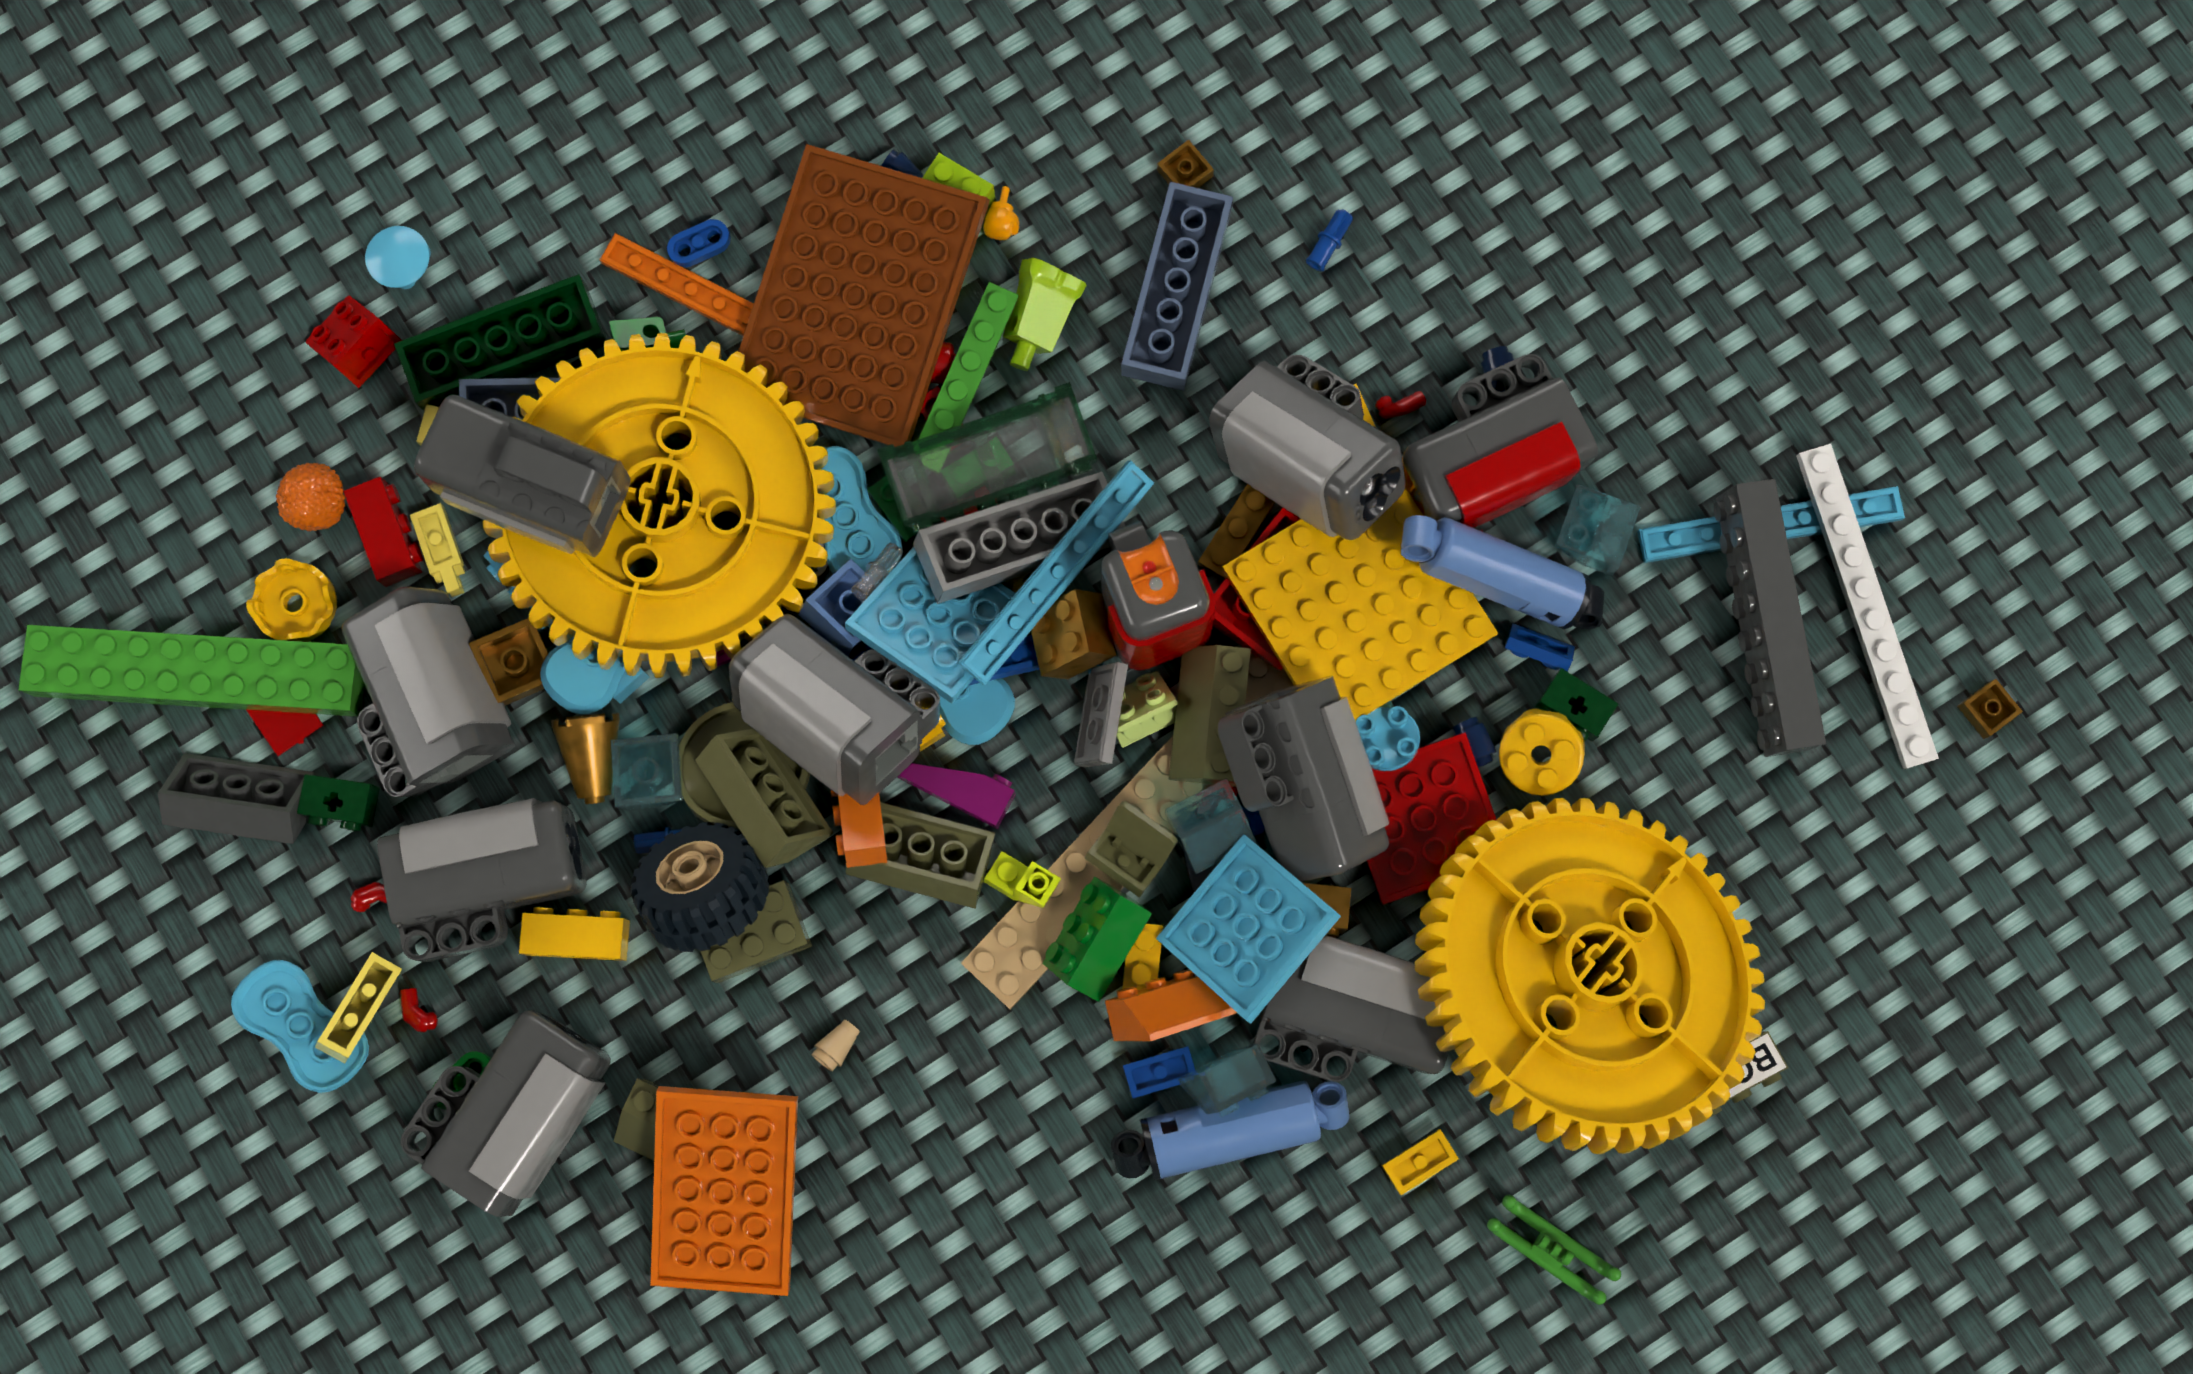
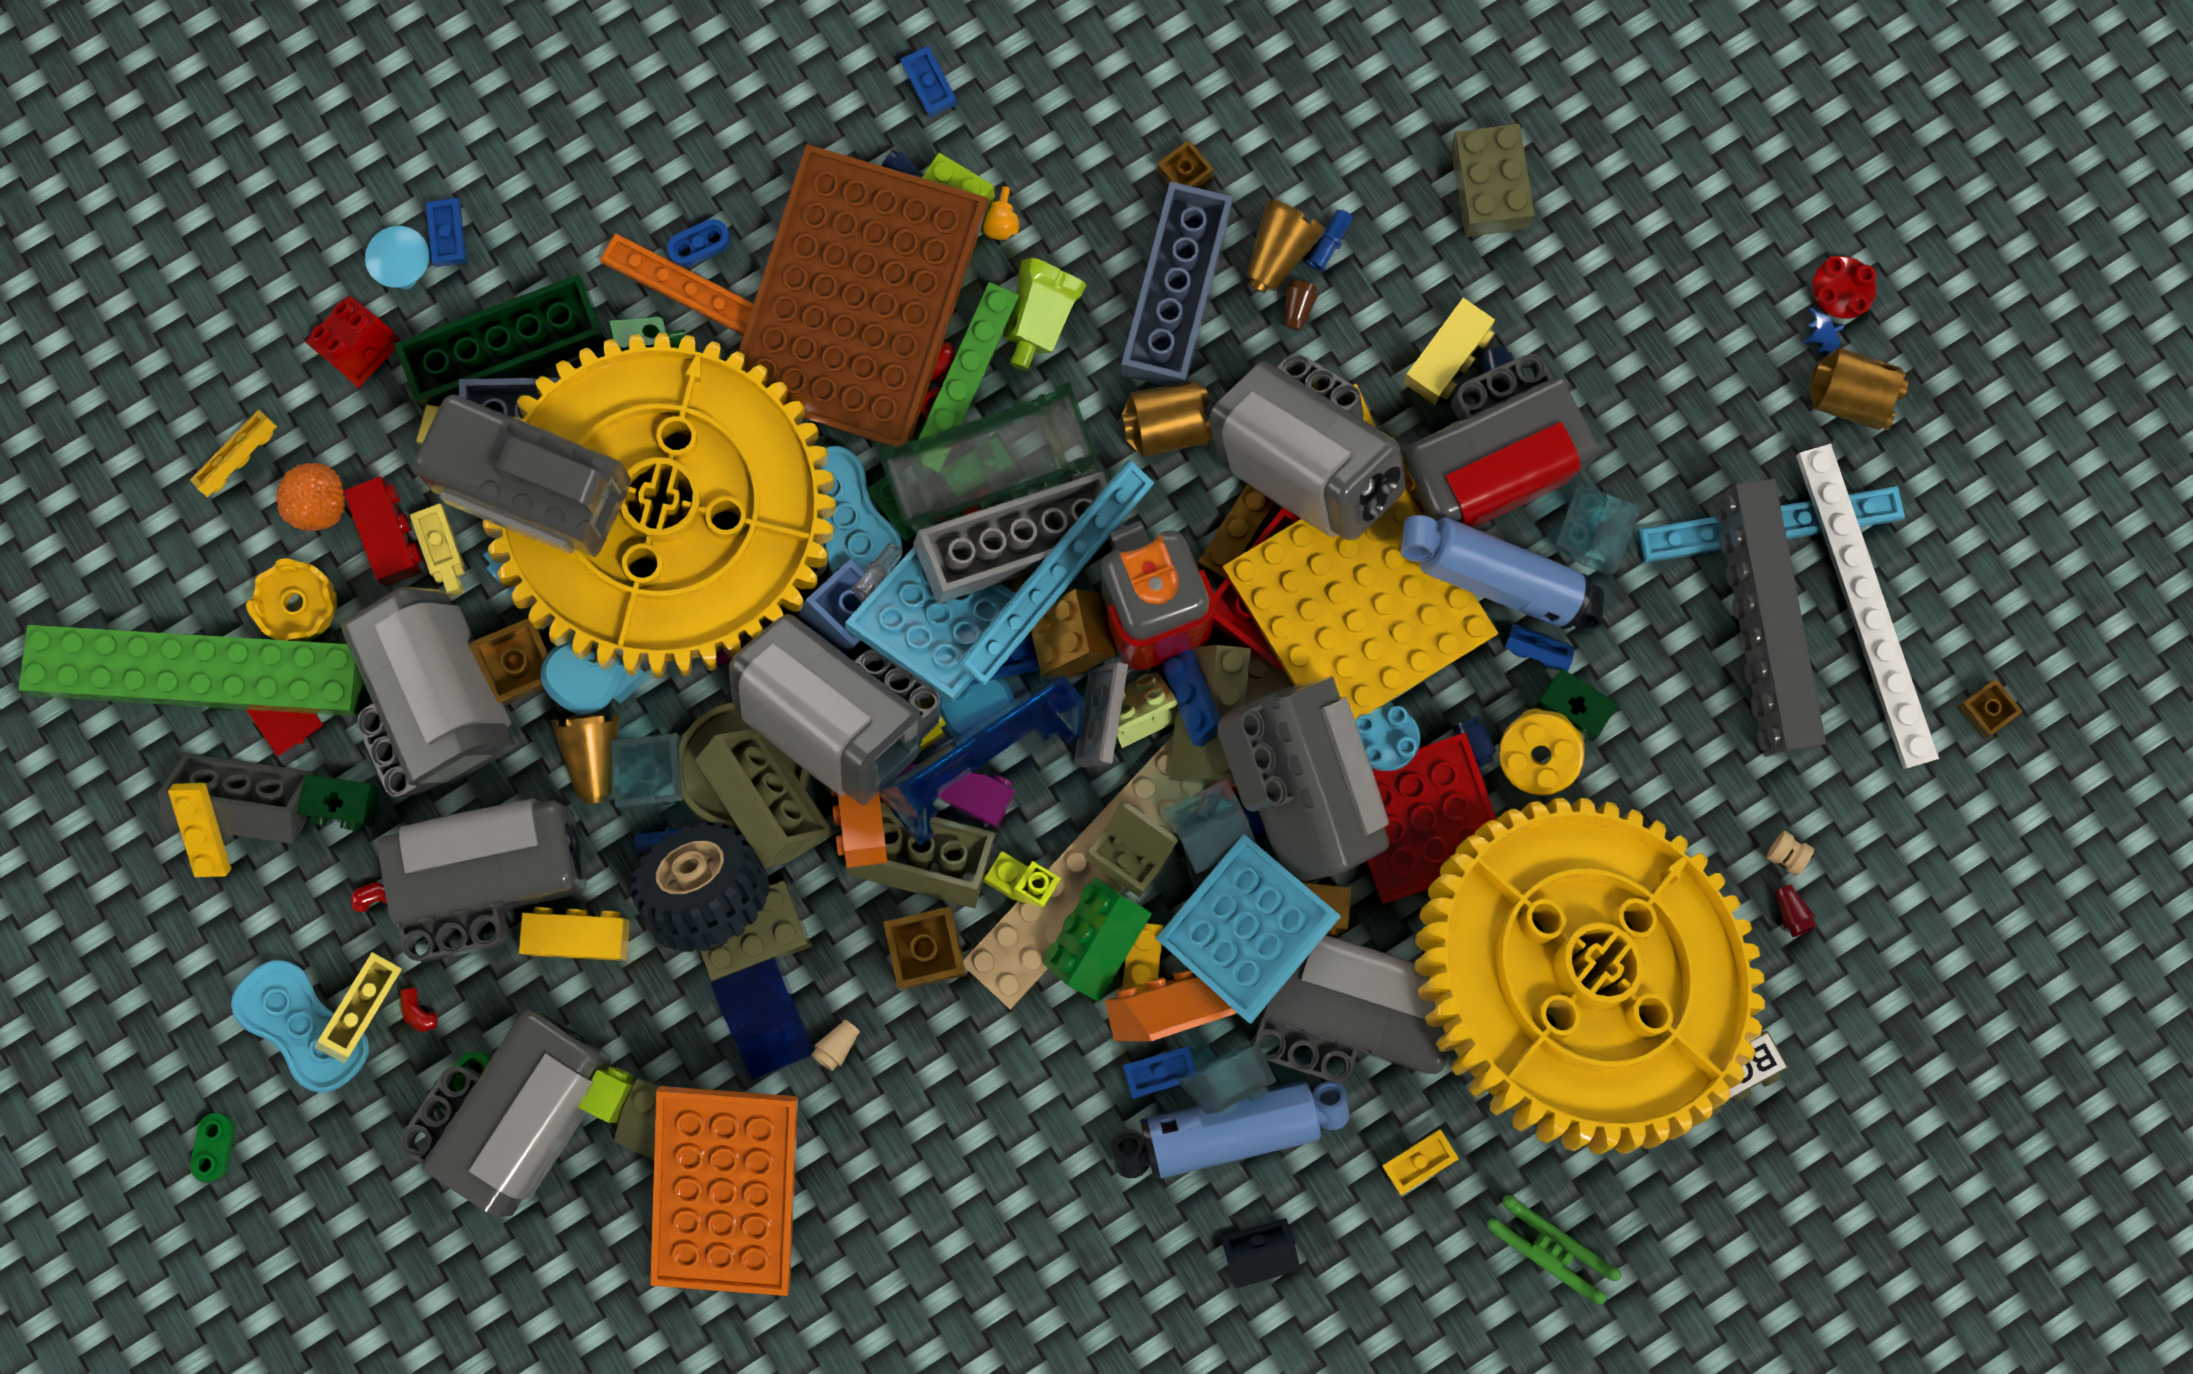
(199, 829): none -> yellow plate
(216, 1148): none -> green plate
(233, 454): none -> yellow plate
(446, 232): none -> blue plate
(608, 1094): none -> lime brick
(763, 1017): none -> clear blue slope
(925, 948): none -> pearl gold brick
(928, 81): none -> blue plate
(1048, 707): none -> clear blue windscreen
(1166, 419): none -> pearl gold cylinder
(1192, 697): none -> blue plate
(1260, 1253): none -> black panel
(1280, 244): none -> pearl gold cone
(1299, 303): none -> reddish brown cone
(1388, 409): red arm -> none
(1450, 352): none -> light yellow brick
(1492, 180): none -> olive brick
(1790, 853): none -> tan wheel
(1794, 911): none -> dark red cone
(1824, 333): none -> blue piece
(1844, 287): none -> red dish
(1857, 388): none -> pearl gold cylinder

